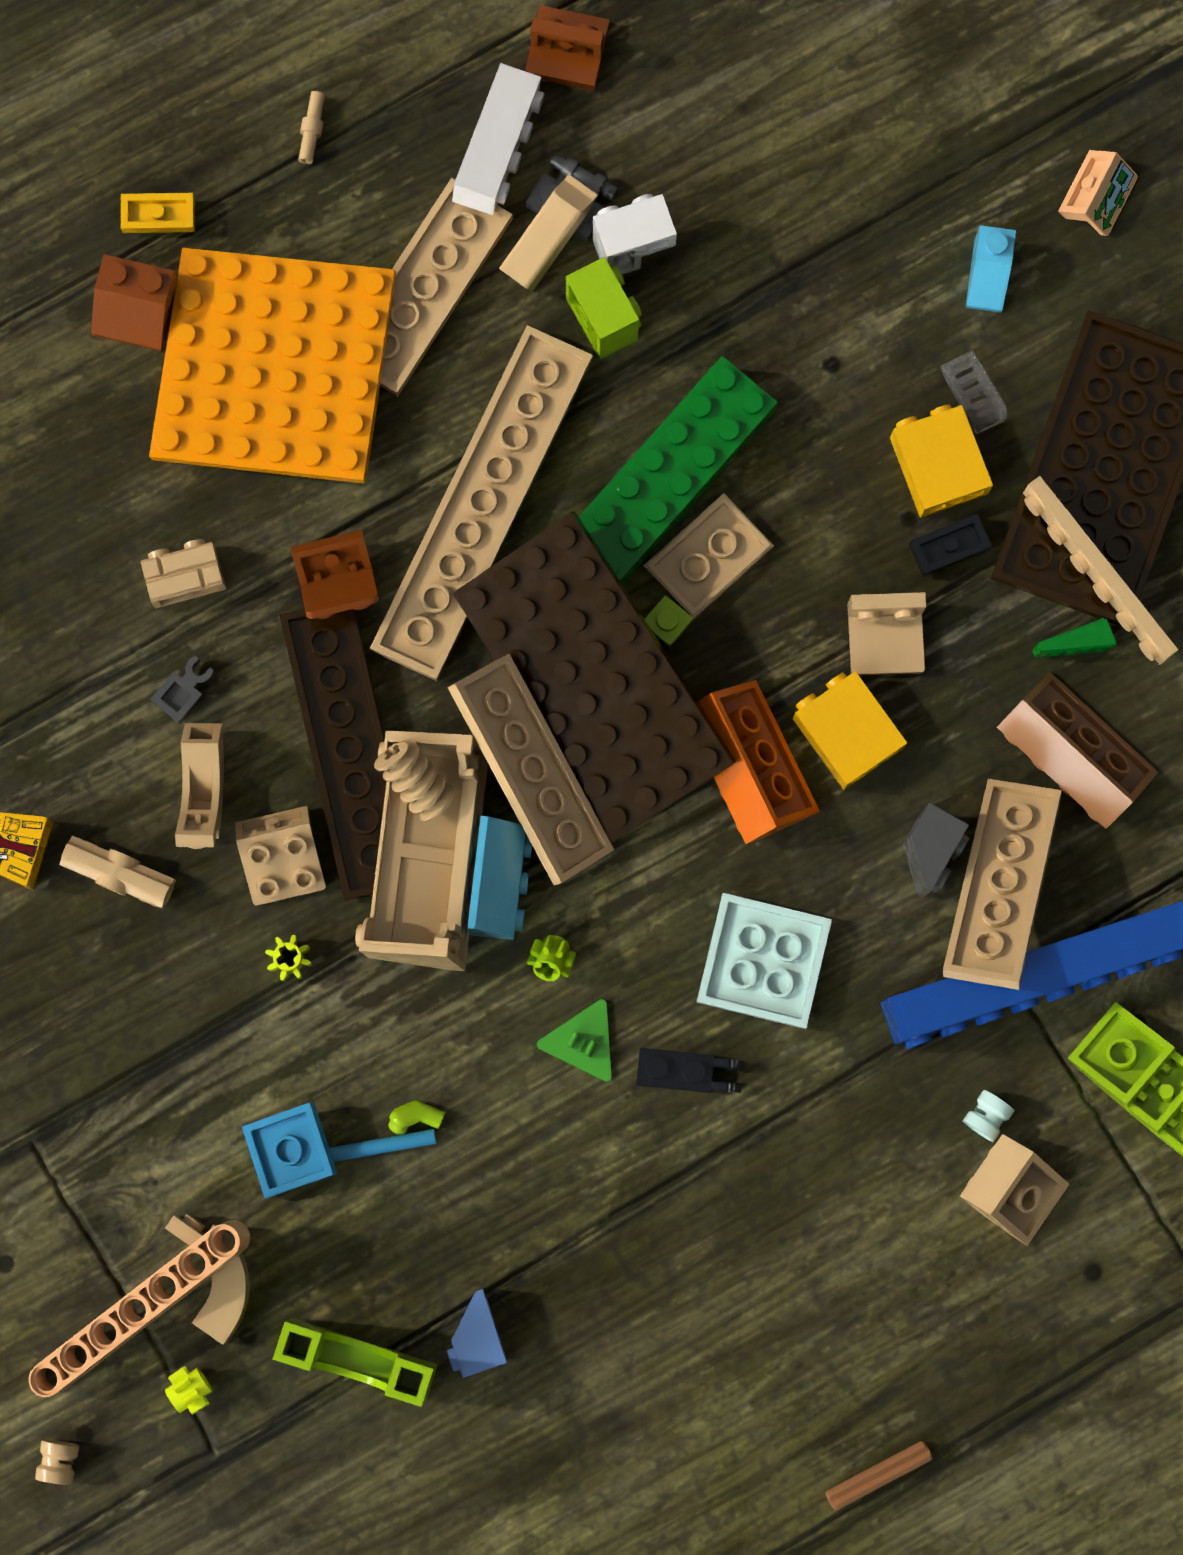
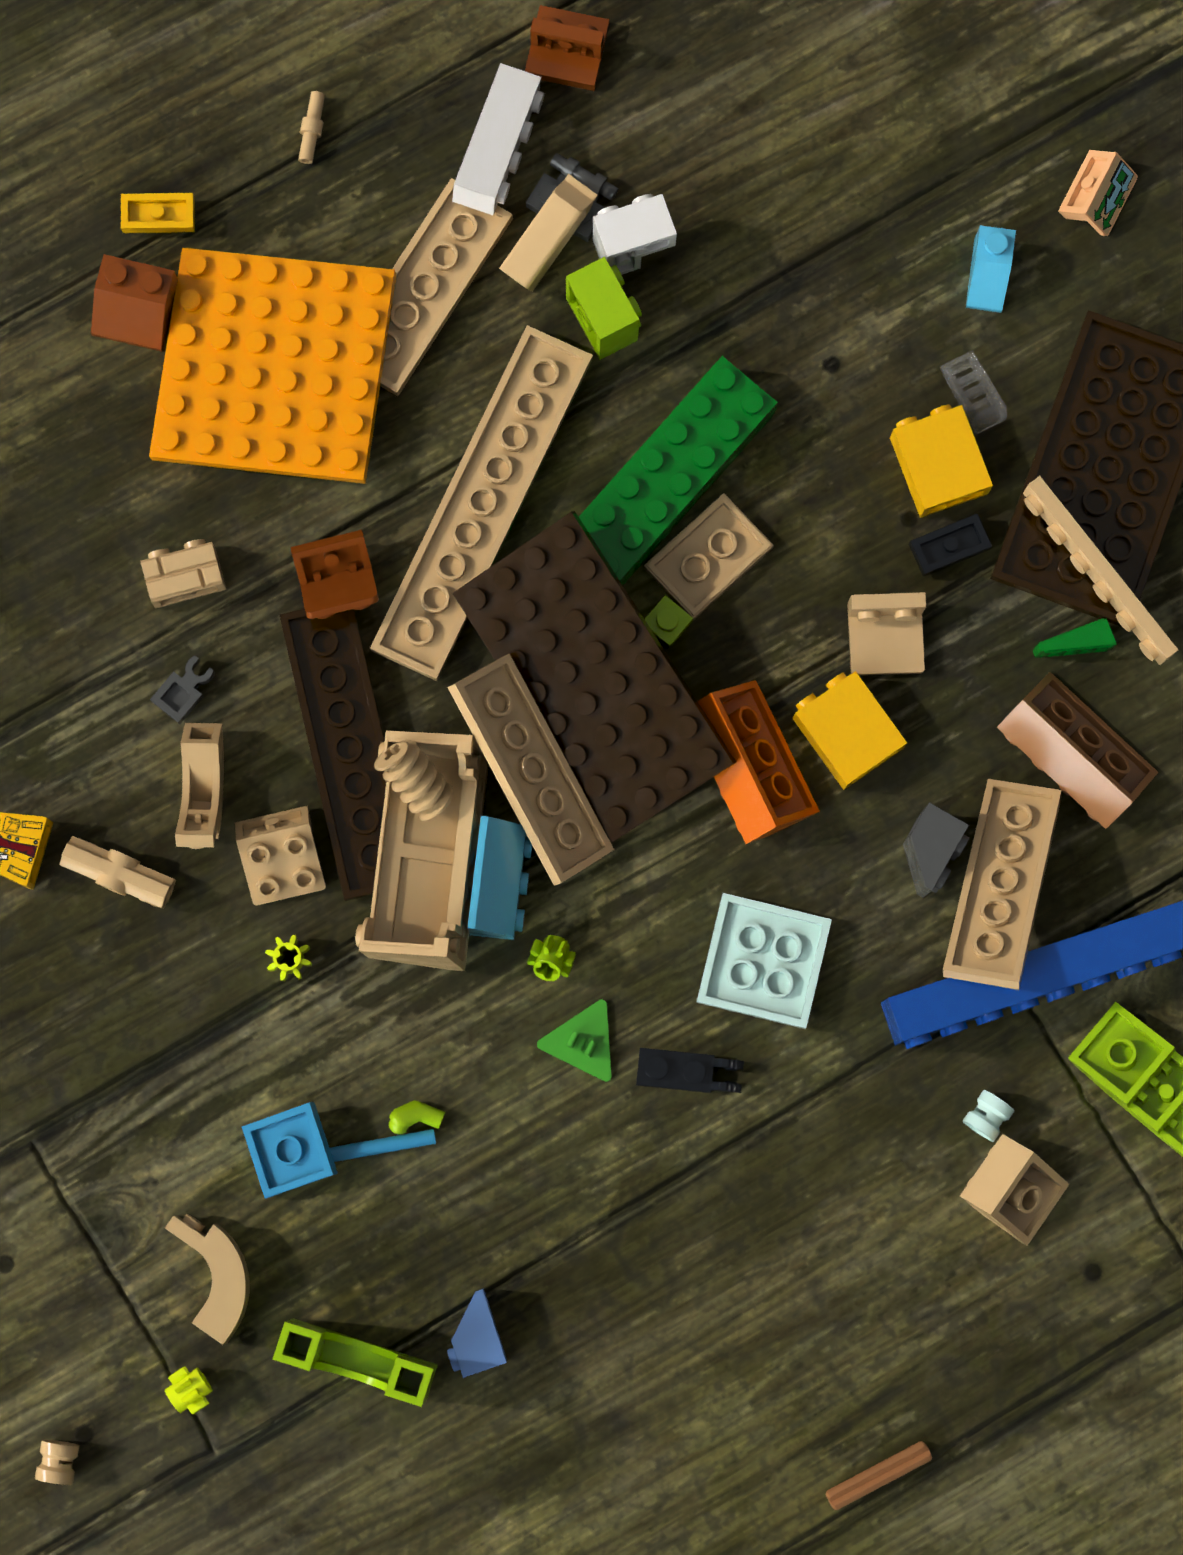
(122, 1314): light nougat beam -> none

